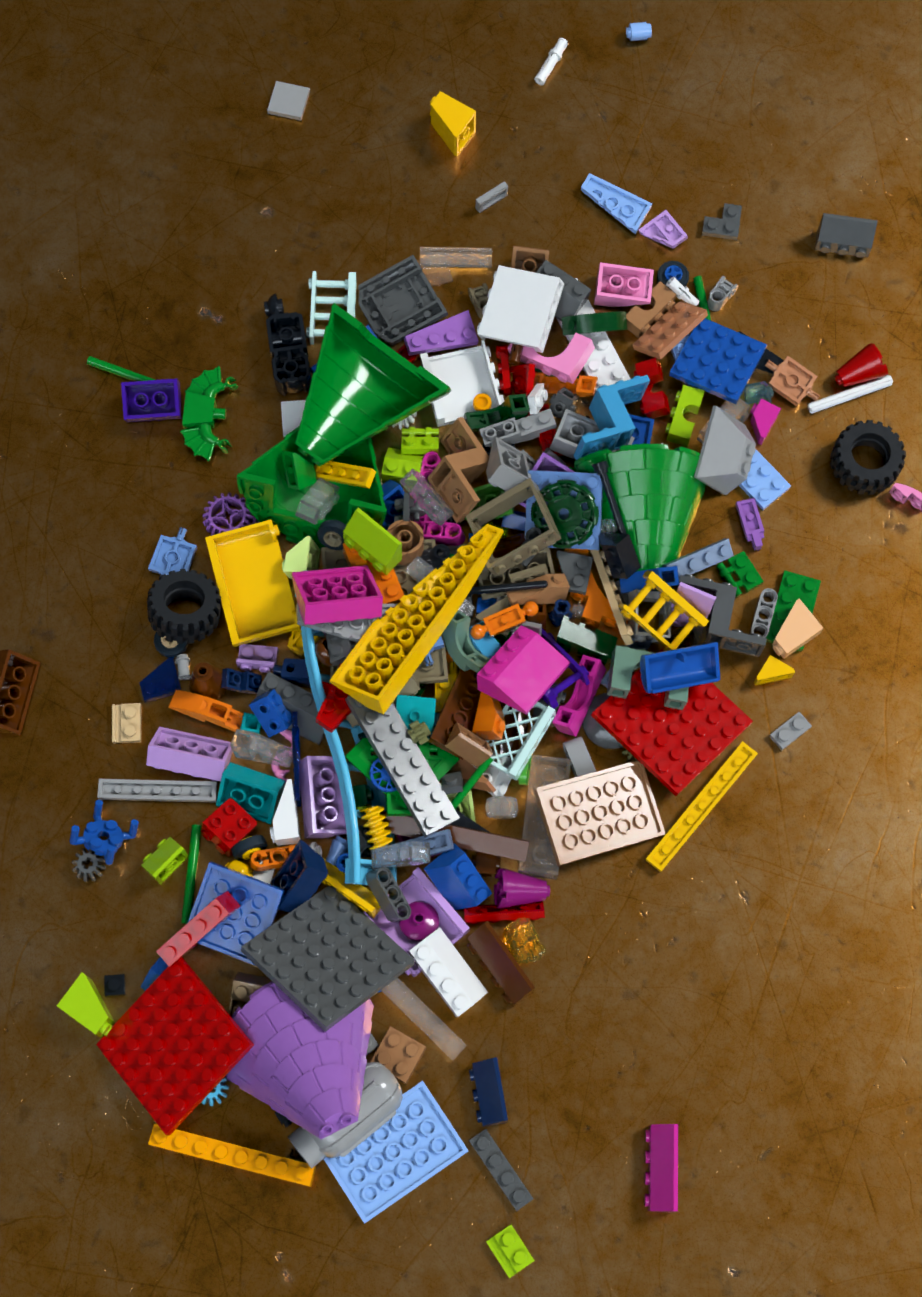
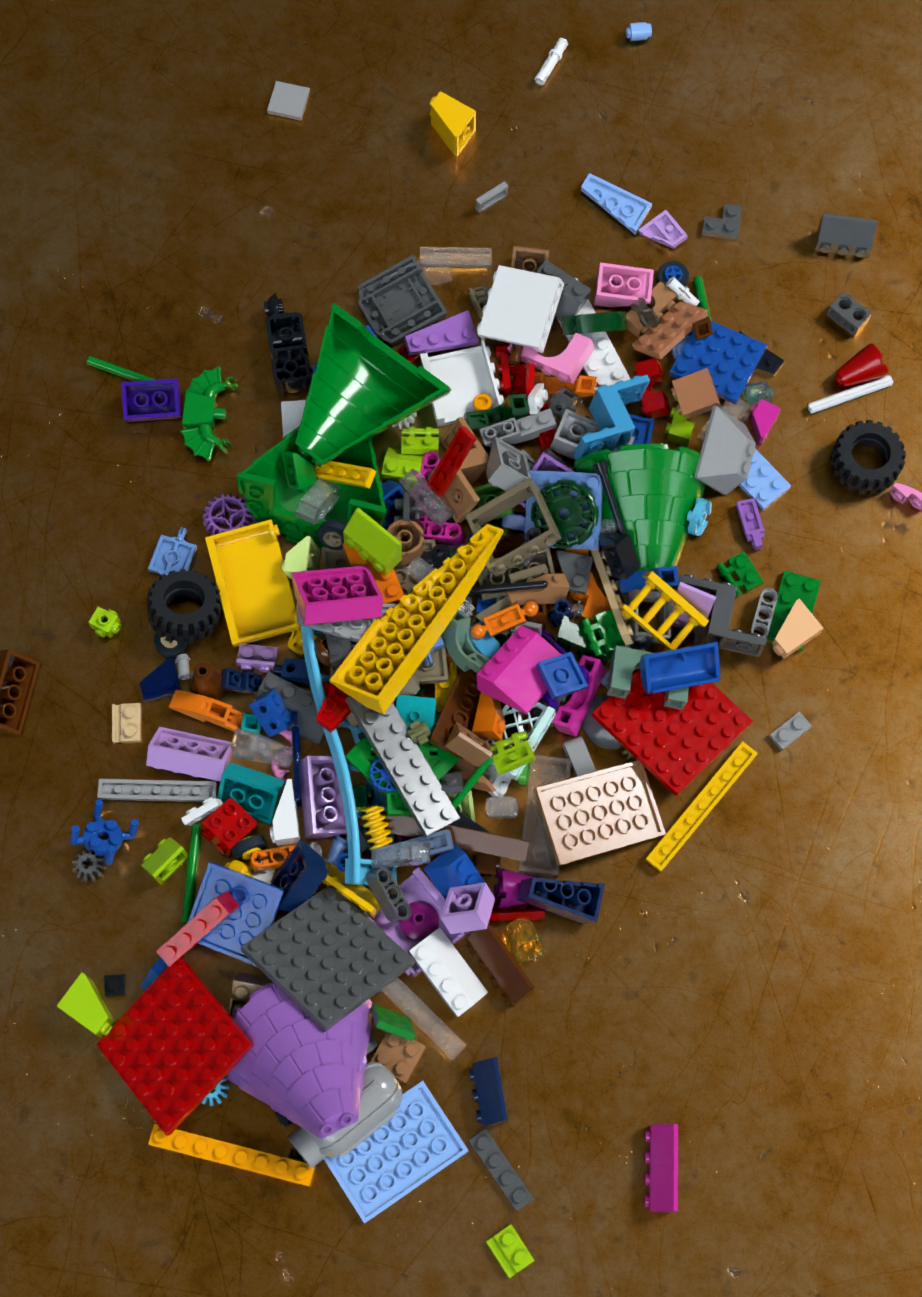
(105, 622): none -> lime brick
(197, 814): none -> white plate
(348, 300): light aqua fence -> none
(392, 1022): none -> green tile
(451, 461): none -> red plate
(468, 908): none -> lavender brick
(513, 757): none -> lime plate
(561, 675): none -> blue plate
(565, 898): none -> dark blue wedge
(607, 629): none -> green plate
(647, 315): none -> clear smoke plate
(695, 394): none -> nougat brick
(698, 515): none -> medium azure plate
(702, 328): none -> reddish brown slope
(702, 558): sand blue plate -> none
(723, 292): light grey piece -> none
(774, 671): yellow slope -> none
(792, 380): nougat plate -> none
(845, 317): none -> dark grey brick

